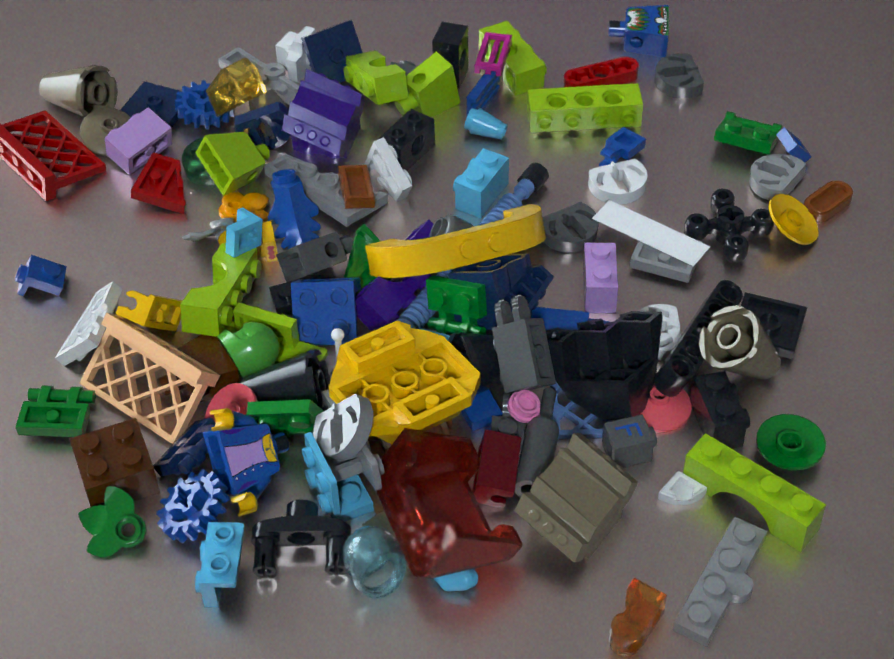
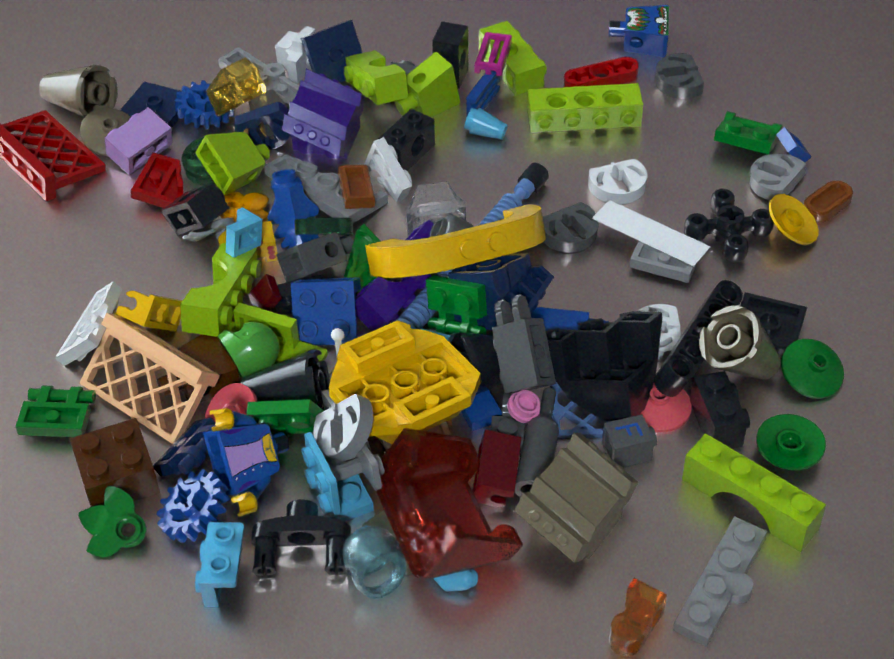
(40, 275): blue bracket -> none
(195, 209): none -> black brick
(265, 293): none -> dark red tile
(323, 226): none -> clear green piece
(431, 203): none -> clear slope
(481, 183): medium azure brick -> none
(600, 277): lavender brick -> none
(622, 144): blue plate -> none
(682, 490): white tile -> none
(805, 375): none -> green dish

